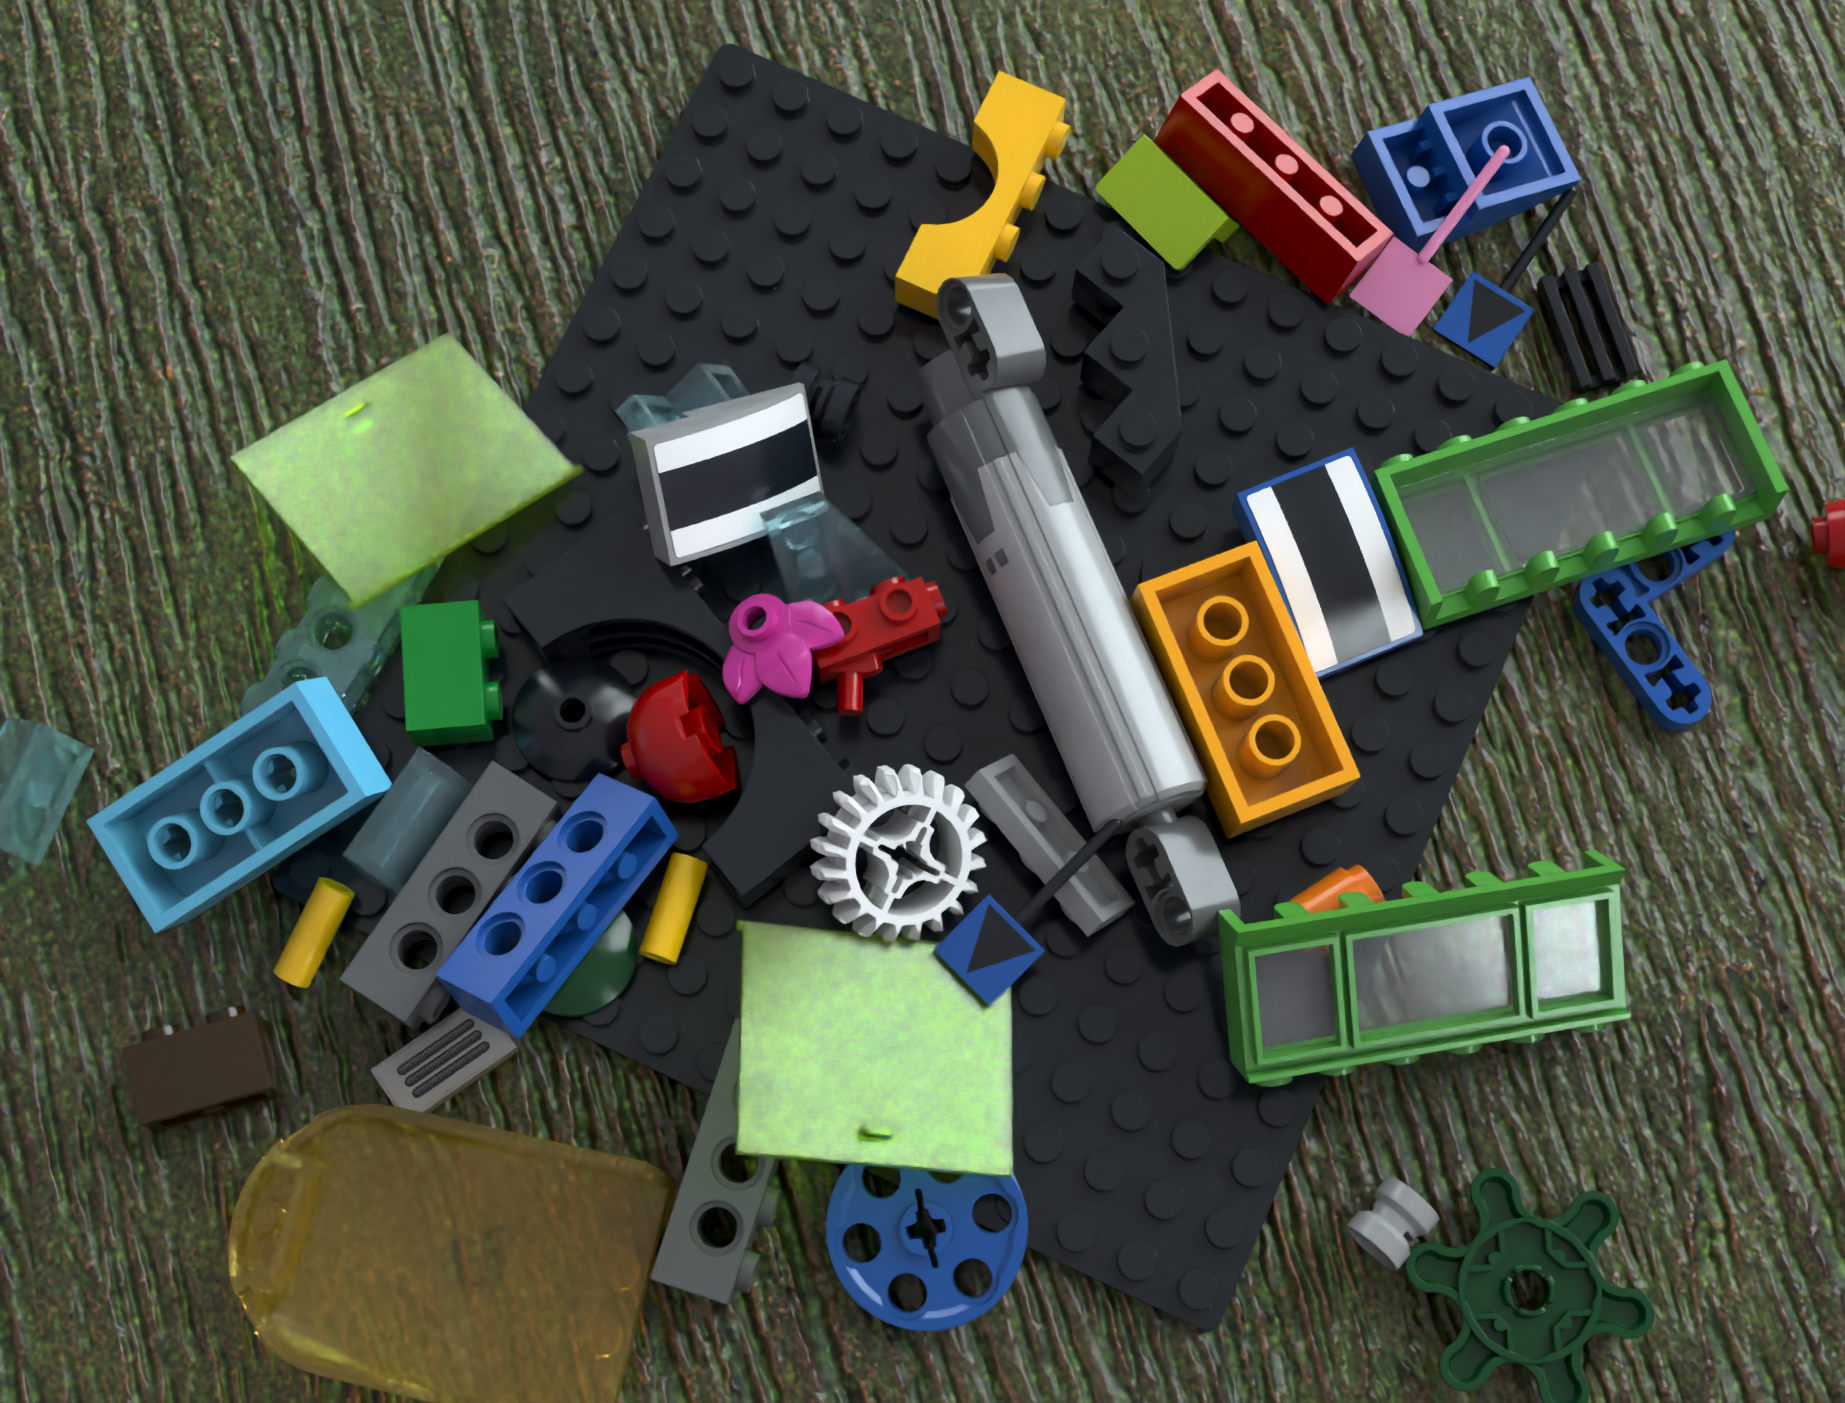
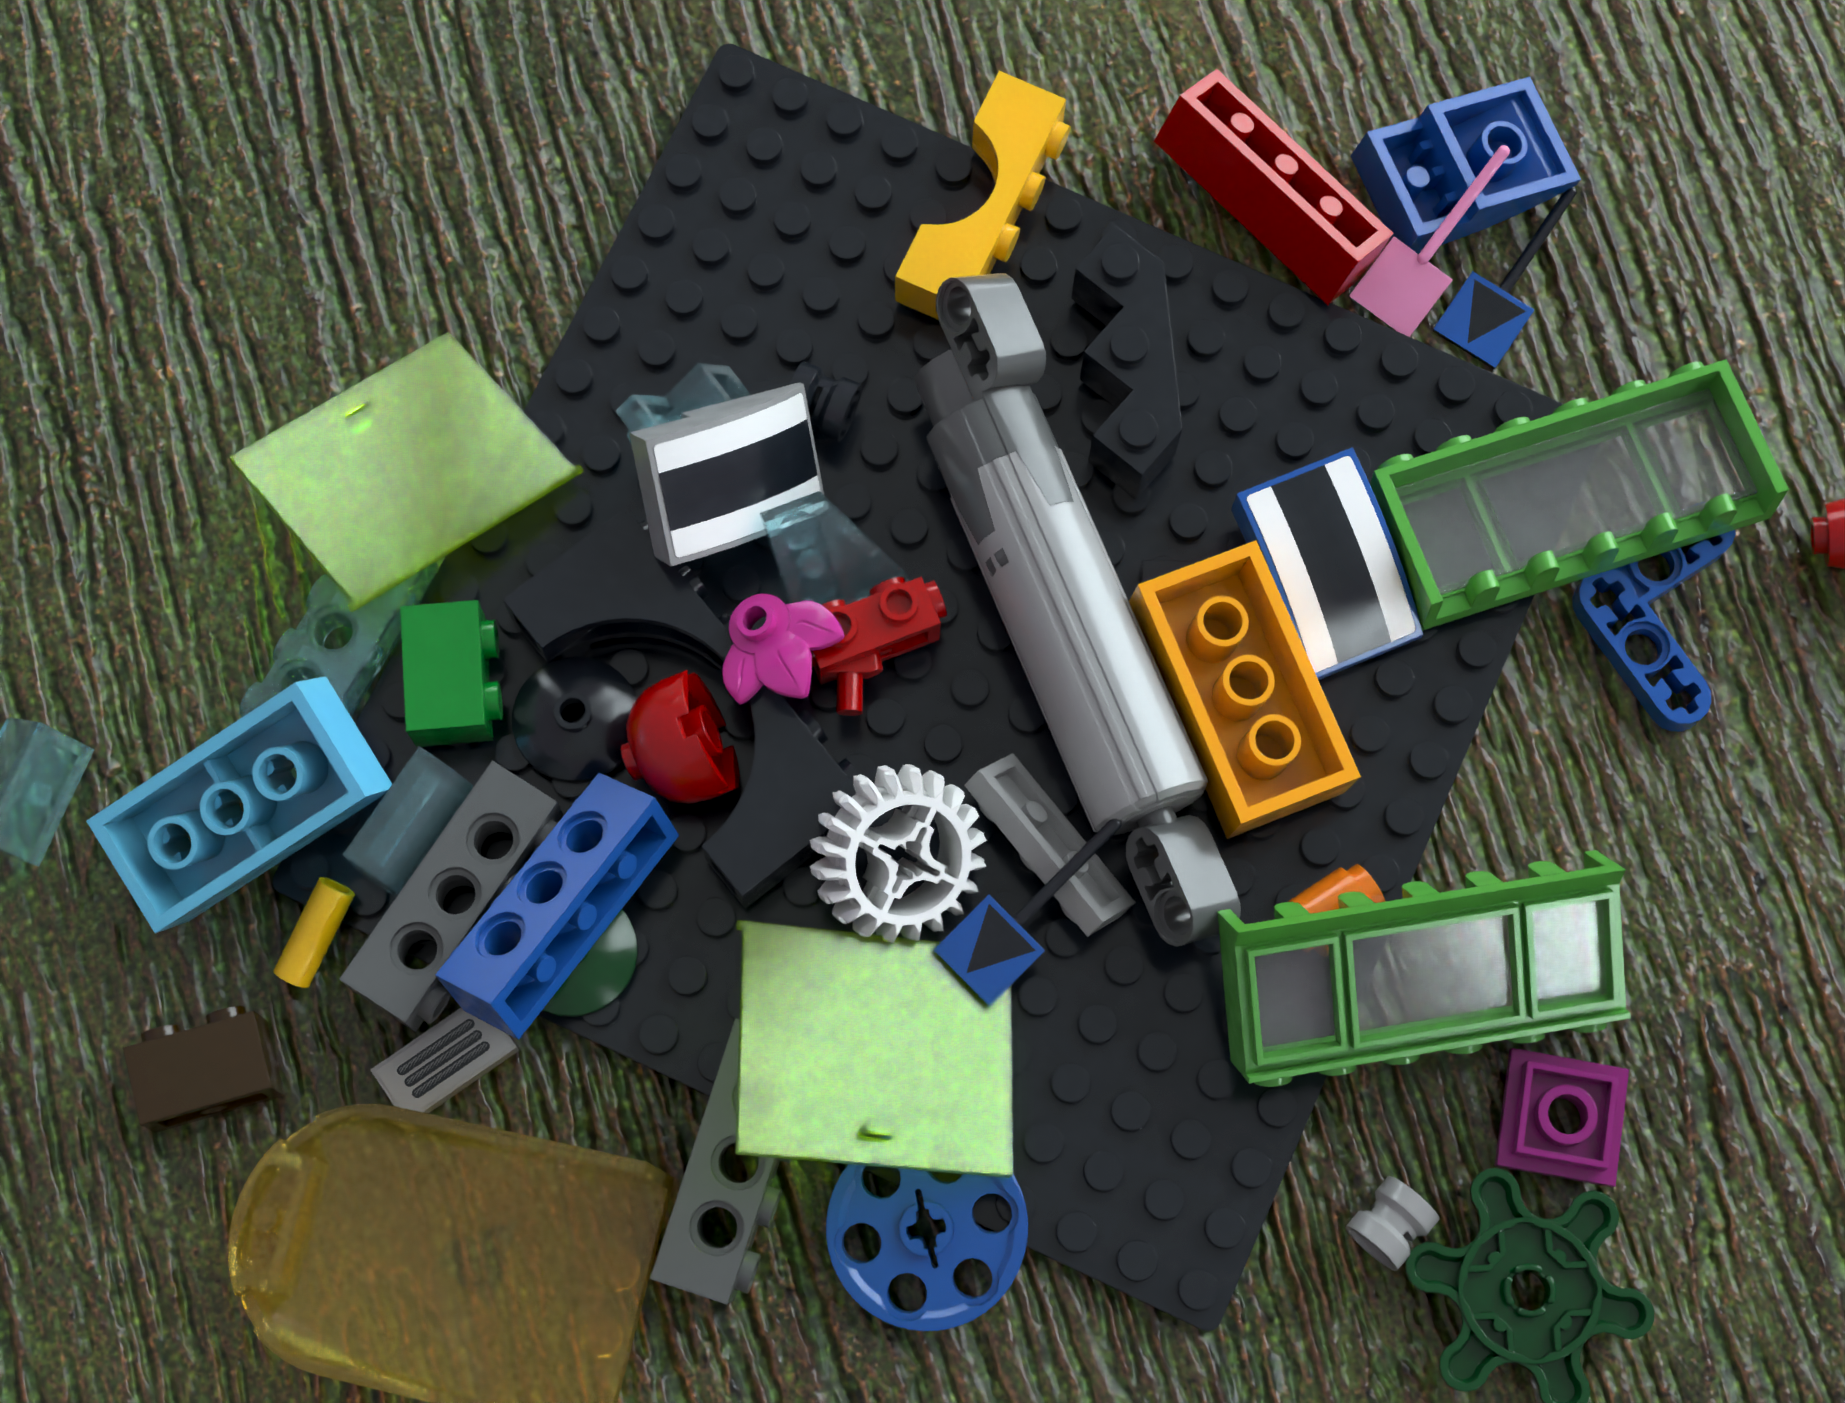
(673, 908): yellow axle -> none
(1164, 203): lime panel -> none
(1531, 1142): none -> magenta piece
(1609, 322): black tile -> none

